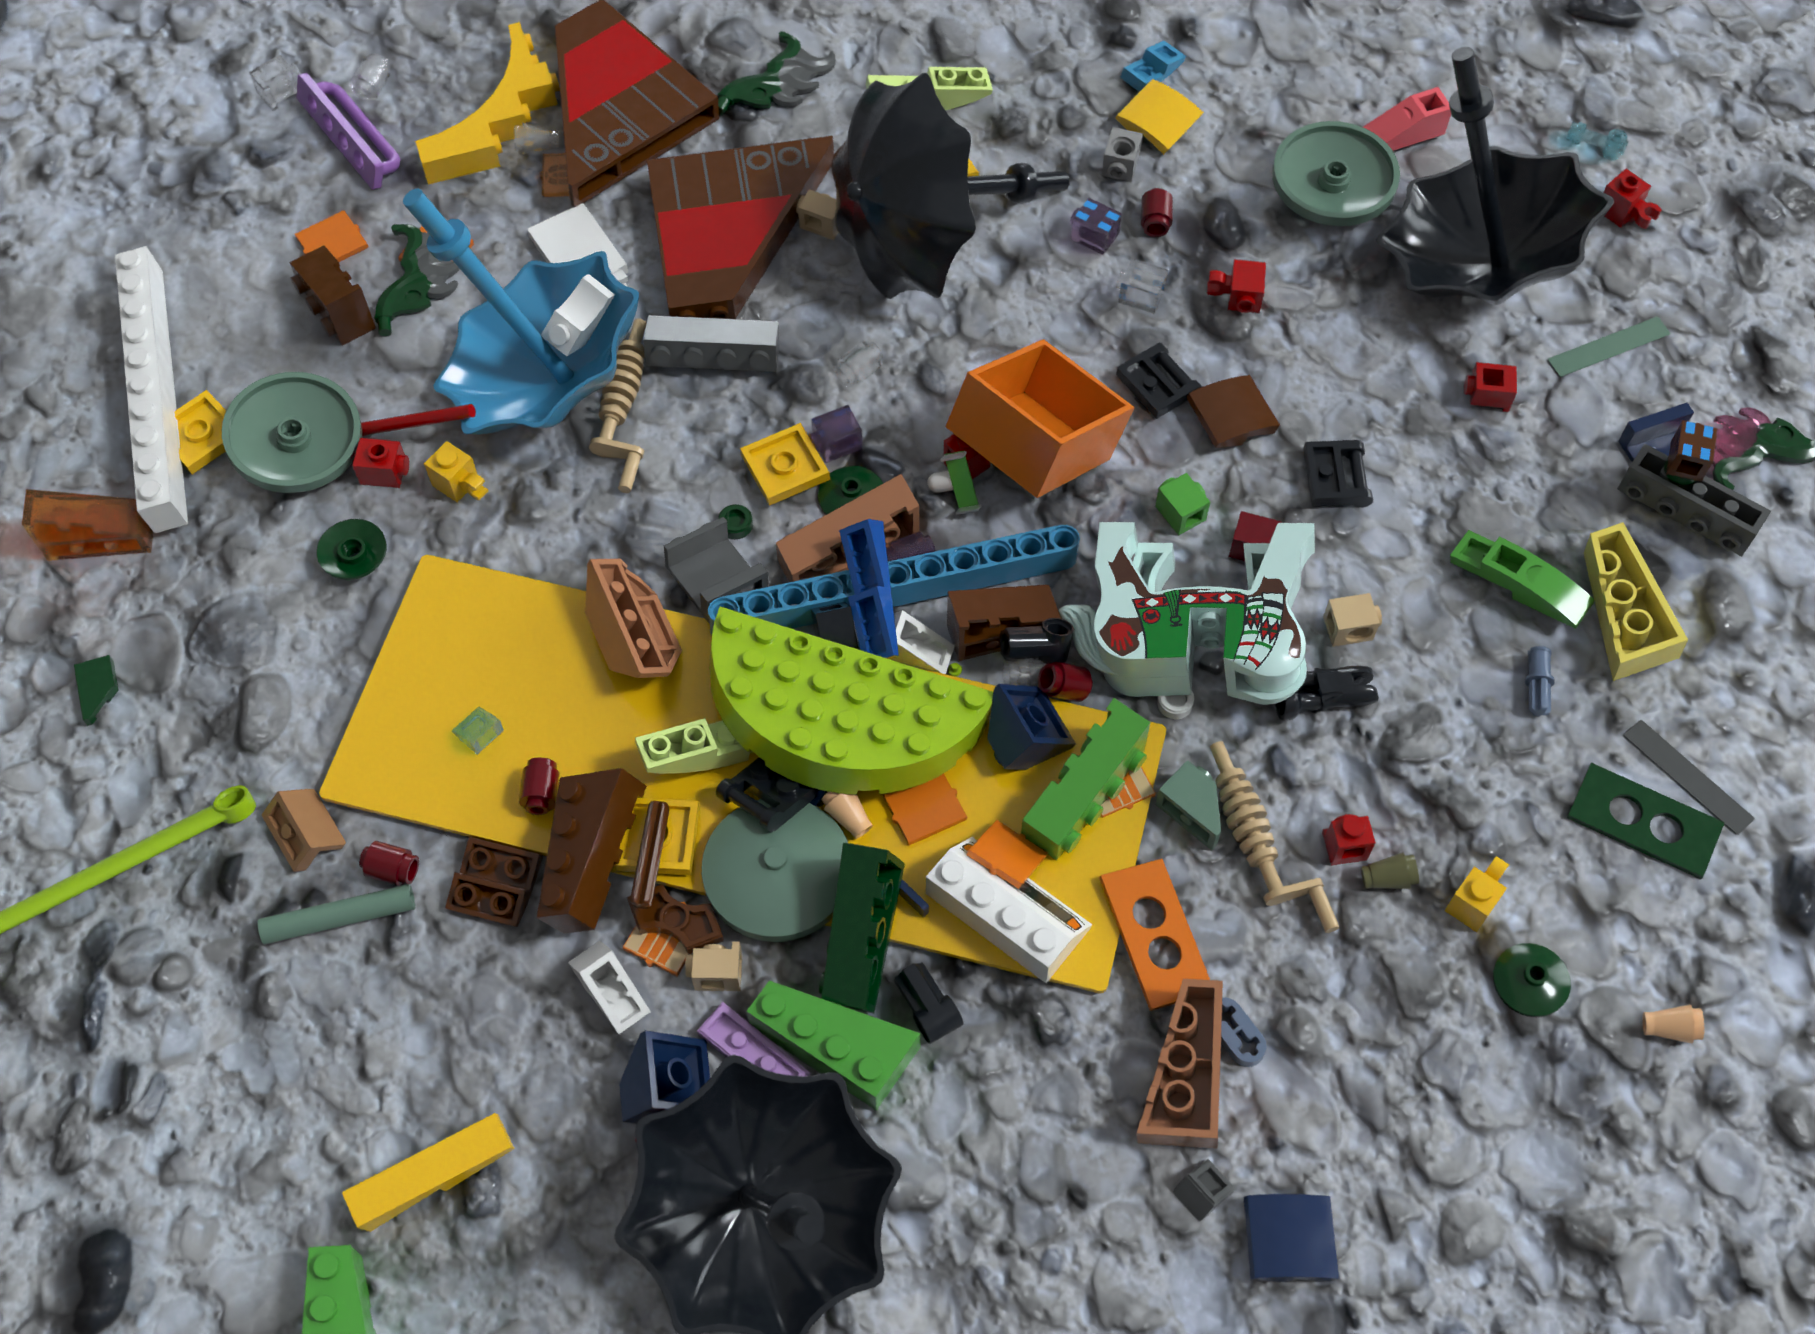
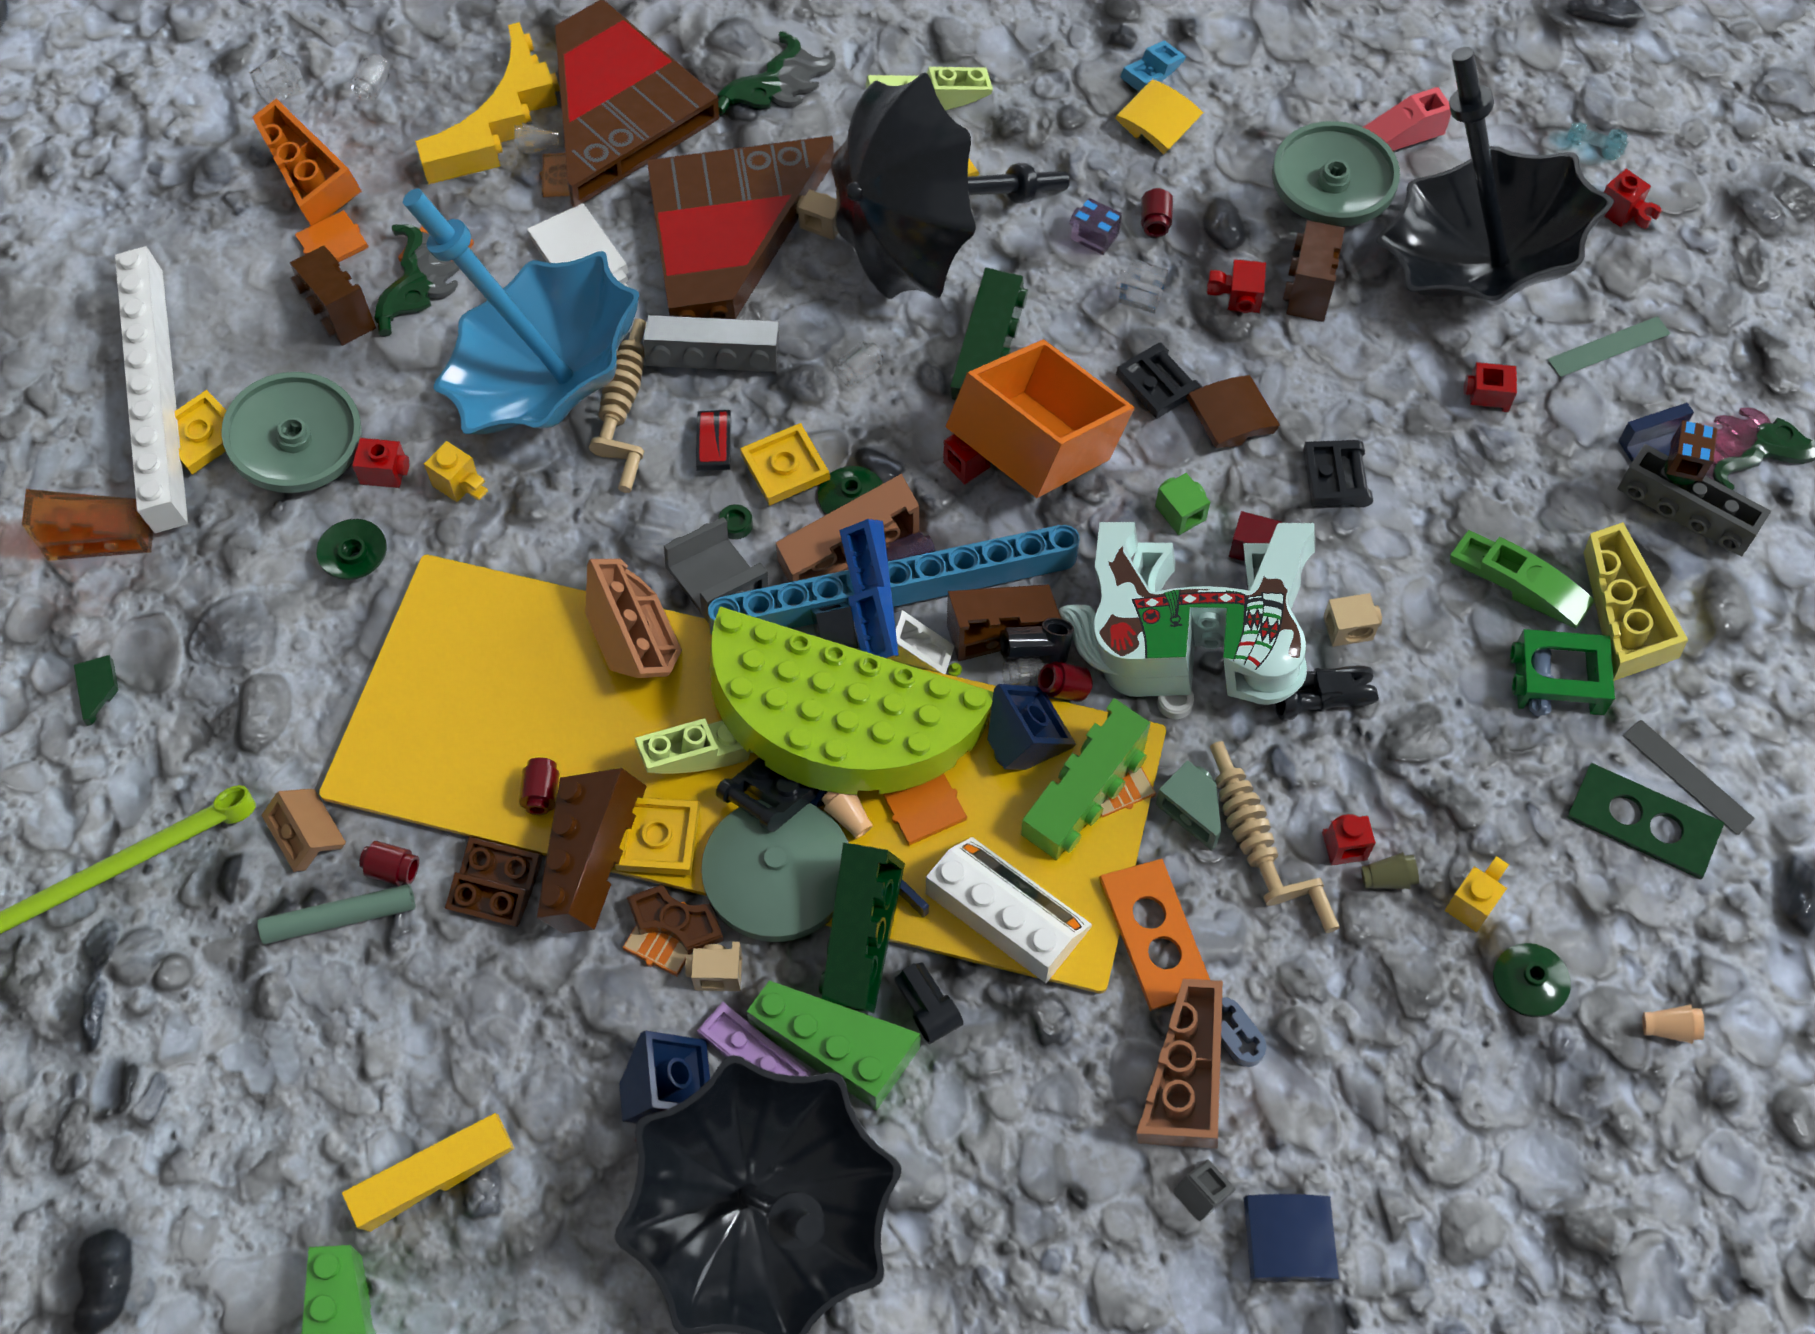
(309, 168): none -> orange wedge
(342, 134): medium lavender piece -> none
(418, 419): red bar -> none
(478, 729): clear light blue slope -> none
(578, 316): white arch -> none
(609, 986): white arch -> none
(649, 855): reddish brown axle -> none
(713, 440): none -> slope
(836, 433): clear purple brick -> none
(957, 479): piece -> none
(991, 324): none -> dark green wedge
(1007, 854): orange piece -> none
(1122, 154): light grey brick -> none
(1313, 270): none -> reddish brown wedge
(1597, 689): none -> green panel

